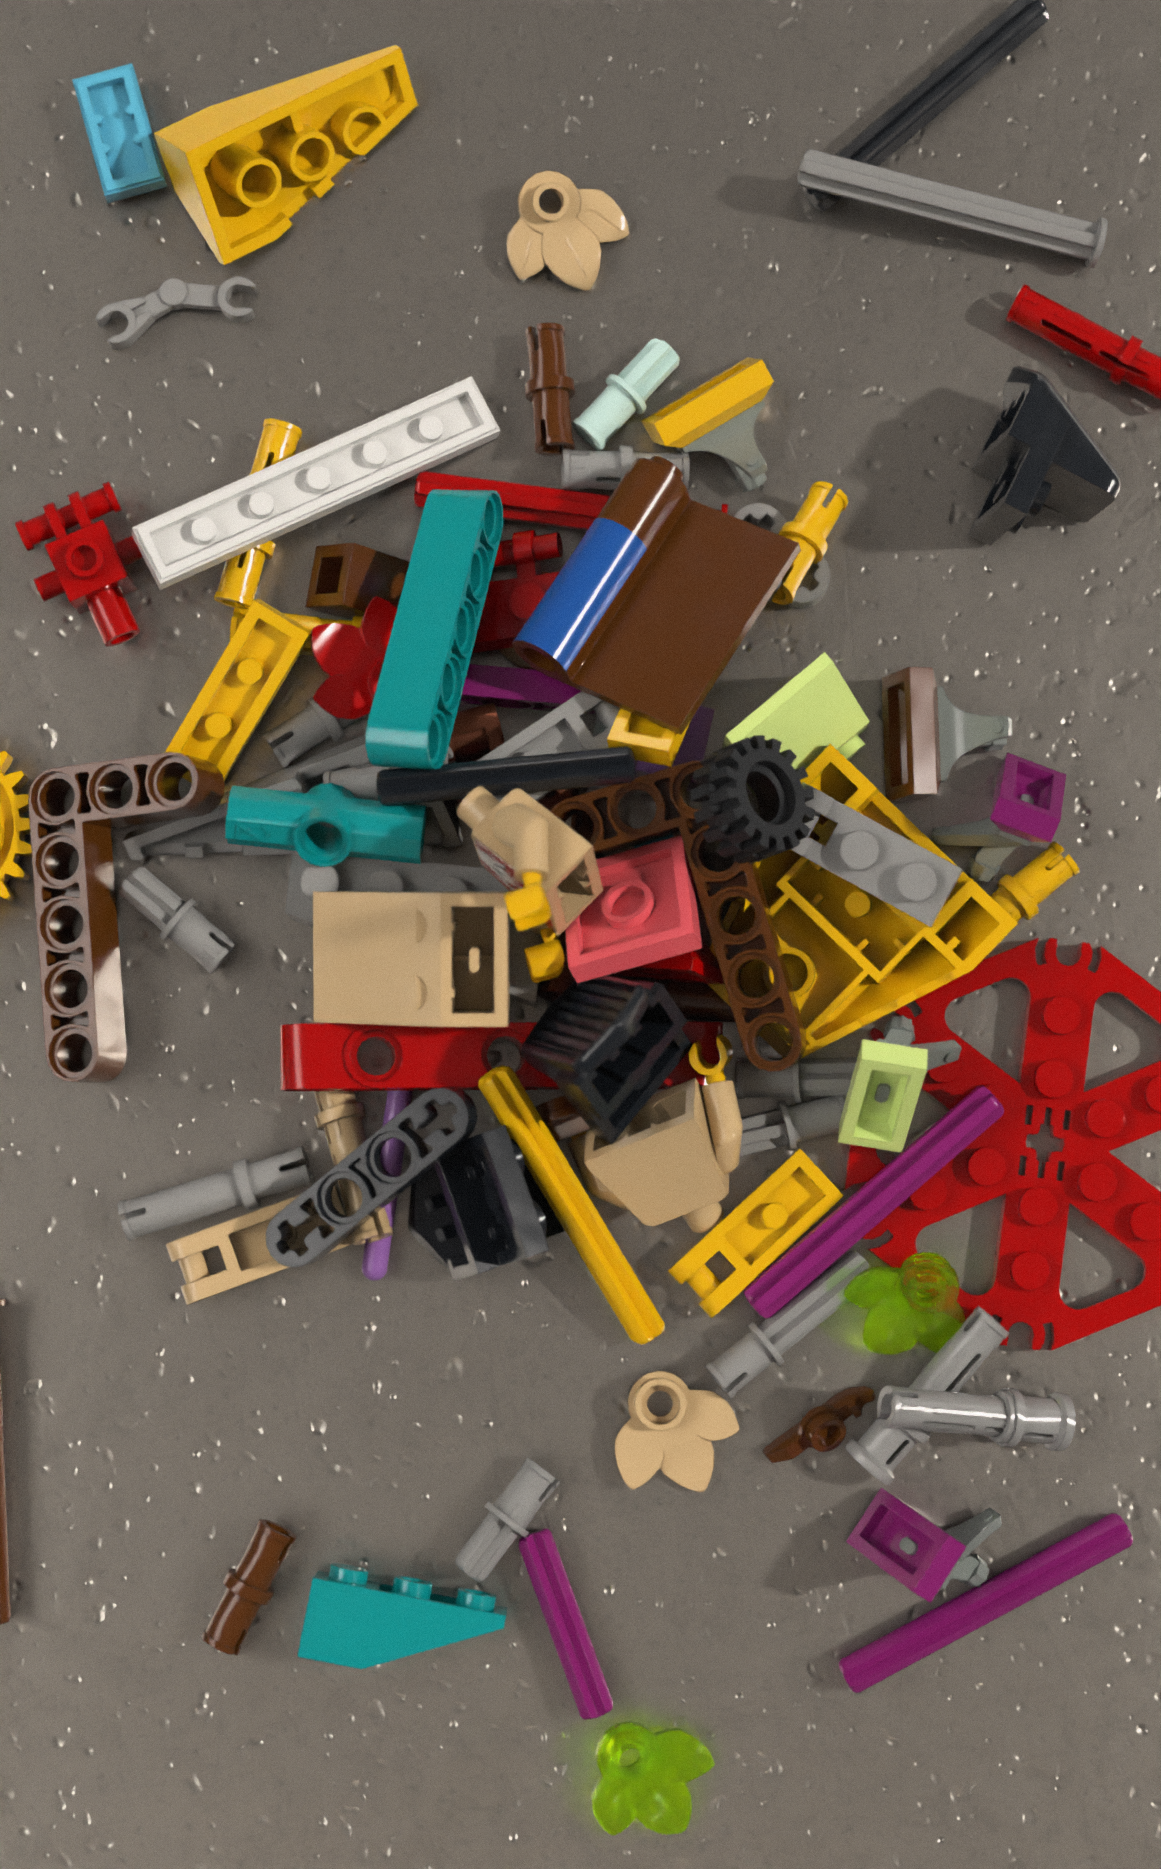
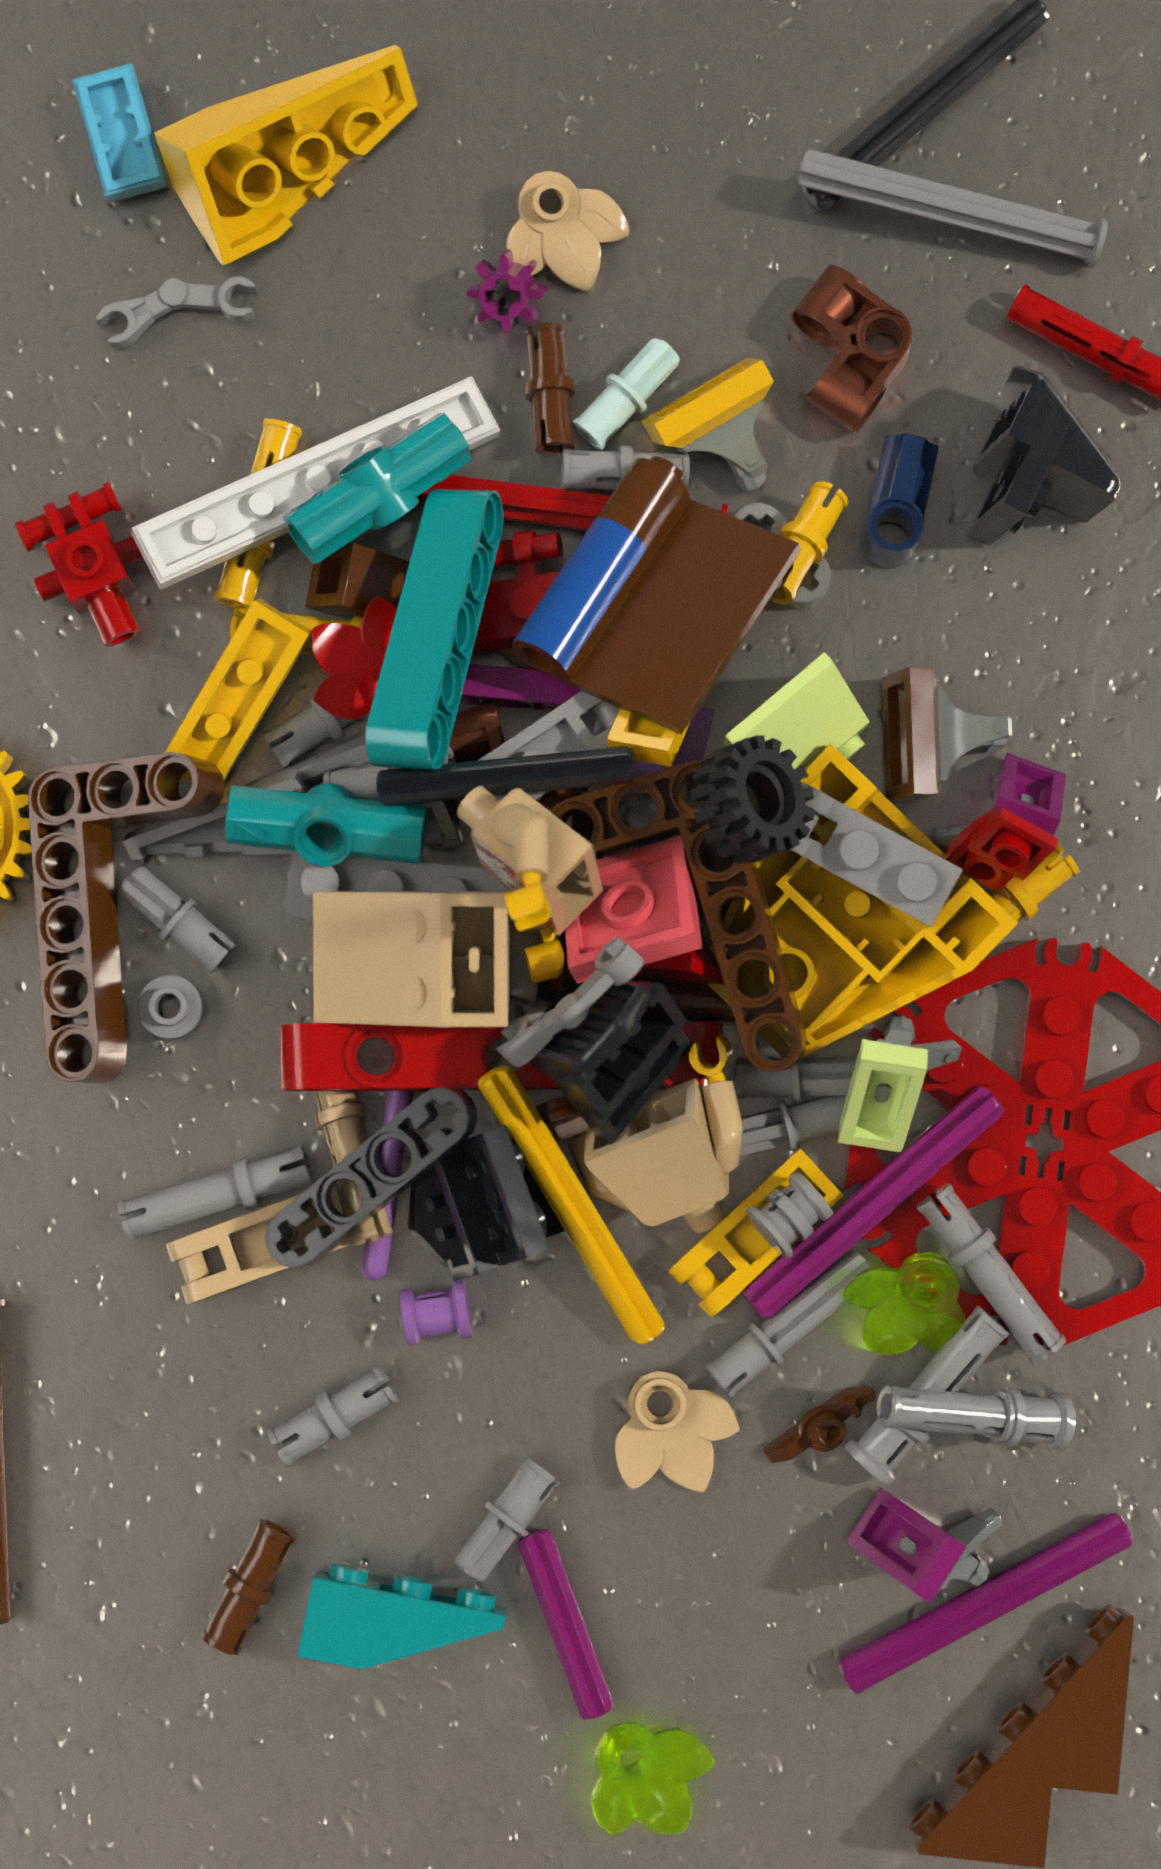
(189, 1012): none -> light grey plate
(332, 1416): none -> light grey pin
(377, 488): none -> teal piece
(435, 1313): none -> medium lavender bush
(494, 302): none -> magenta gear
(531, 1033): none -> light grey piece
(789, 1214): none -> light grey bush
(840, 317): none -> copper piece
(899, 497): none -> dark blue piece
(991, 1273): none -> light grey pin
(999, 848): none -> red slope
(1059, 1740): none -> reddish brown slope

